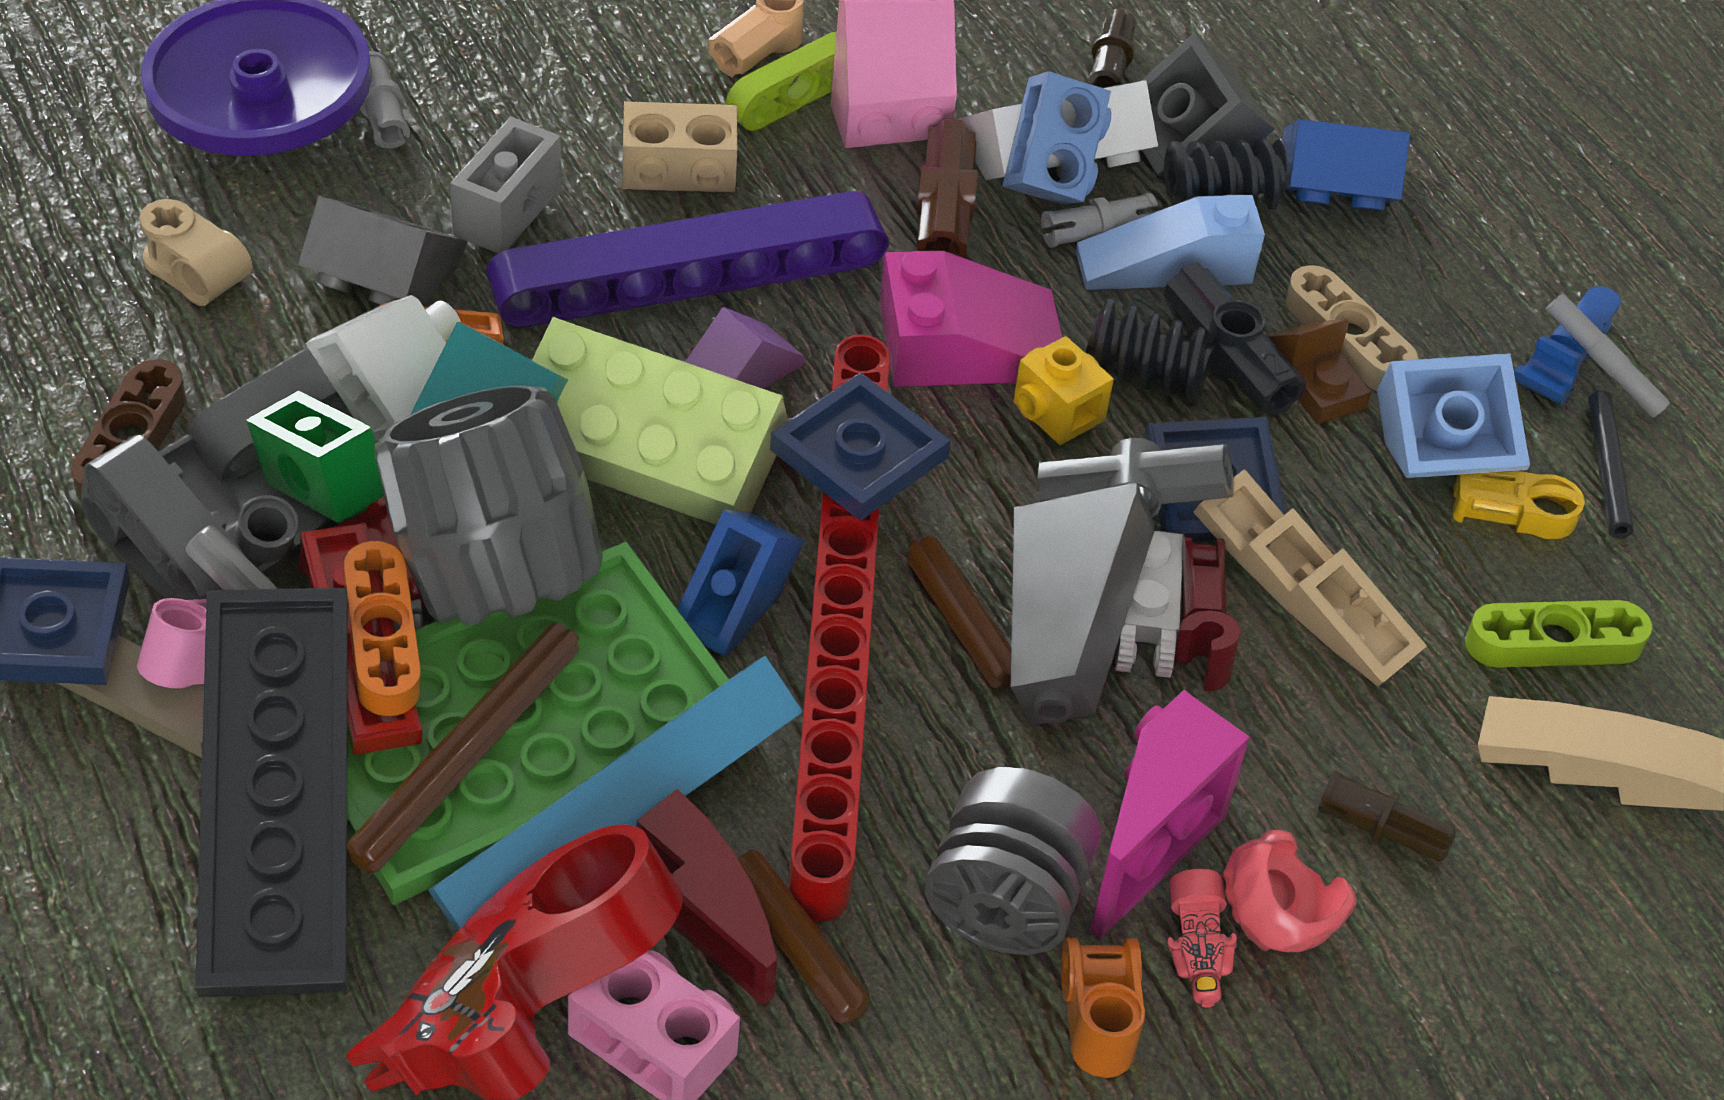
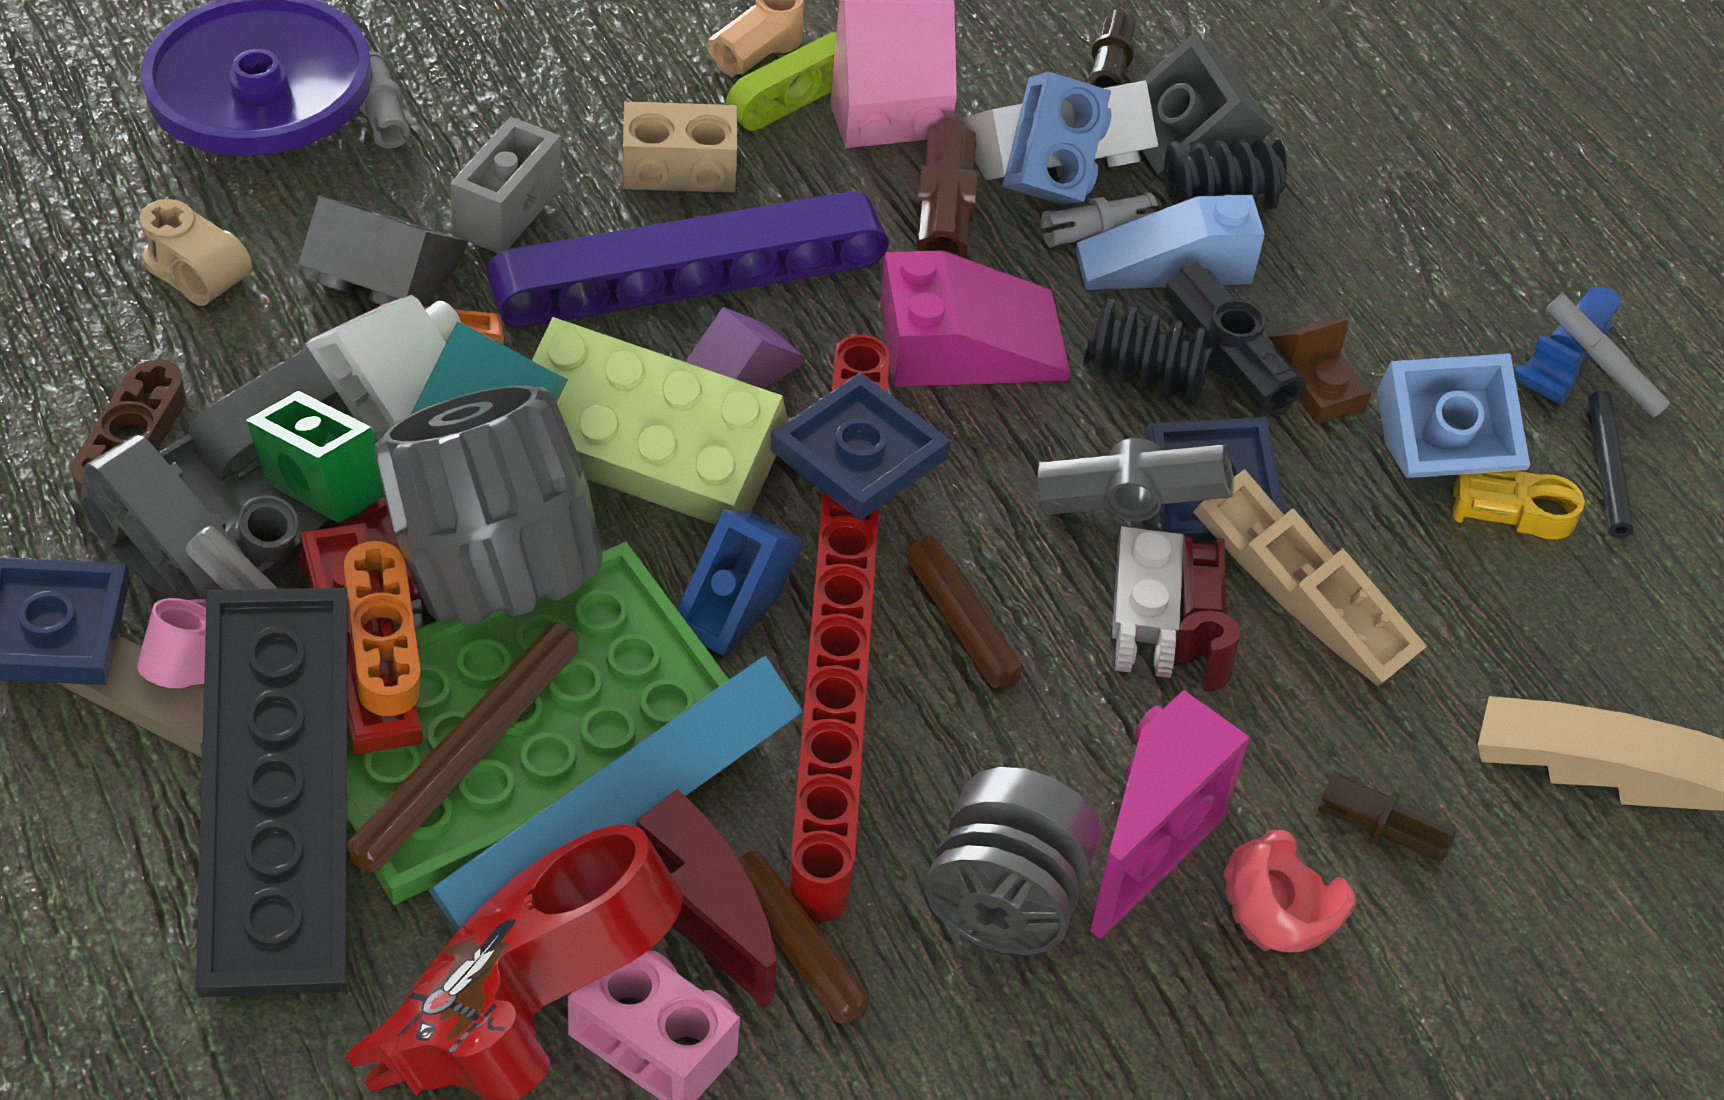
(1062, 390): yellow brick -> none
(1072, 595): slope -> none
(1105, 993): orange piece -> none
(1201, 950): coral piece -> none
(1322, 296): tan beam -> none
(1345, 163): blue slope -> none
(1606, 620): lime beam -> none

